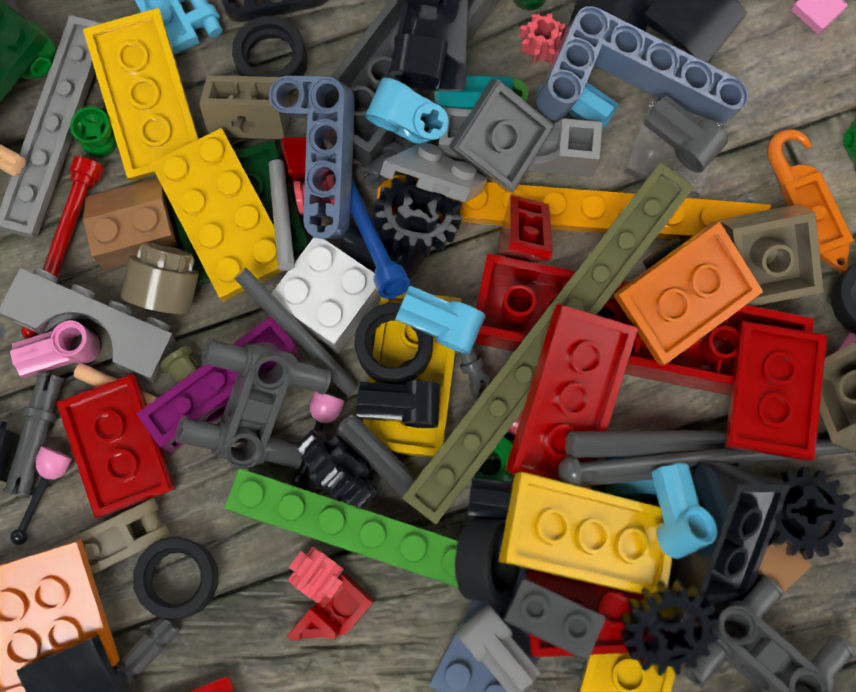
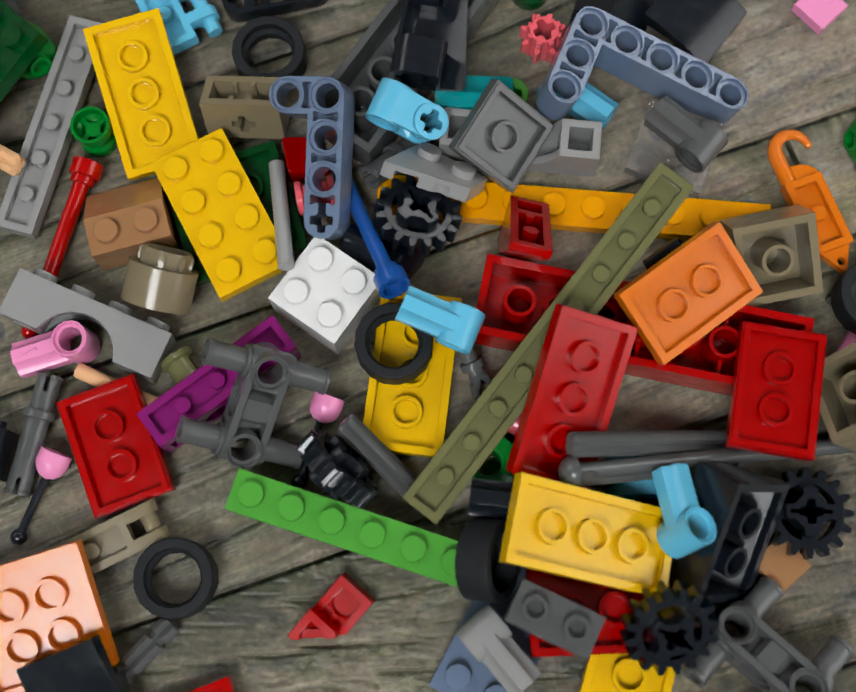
(295, 330): dark grey bar -> none
(315, 574): coral gear -> none
(412, 404): black piece -> none

